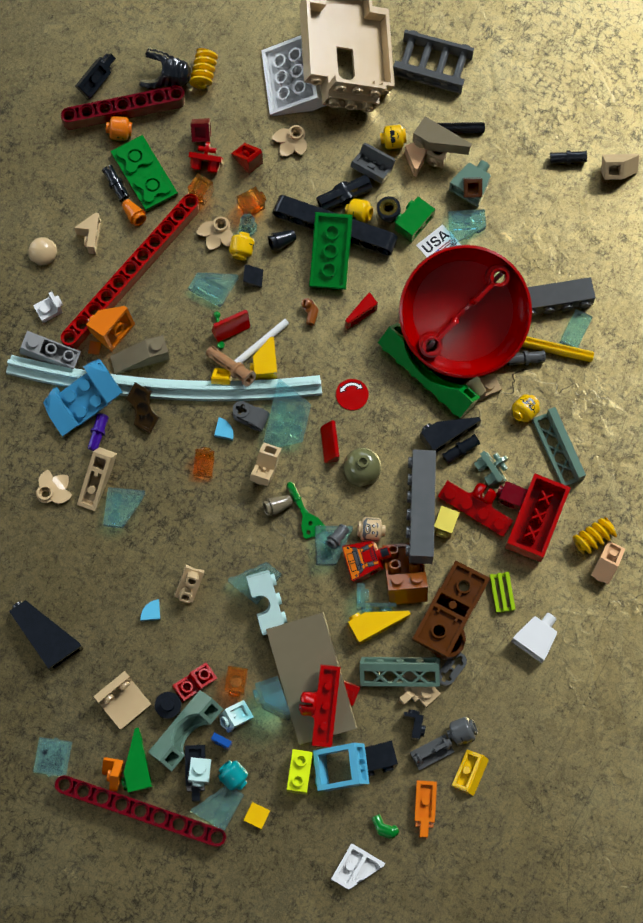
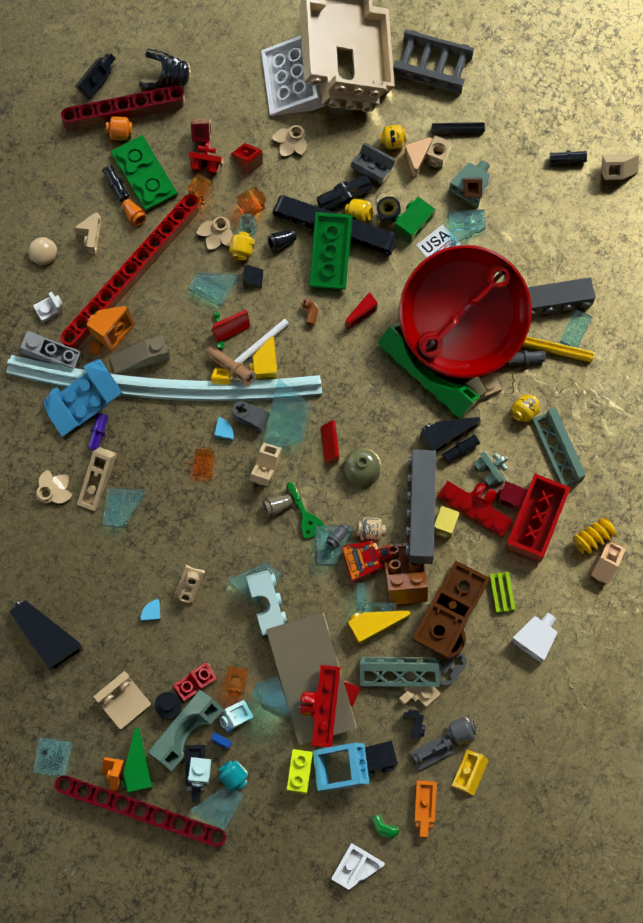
(145, 416): dark brown tile -> none
(203, 68): yellow piece -> none
(256, 815): yellow tile -> none
(352, 394): red sticker -> none
(437, 138): dark tan slope -> none

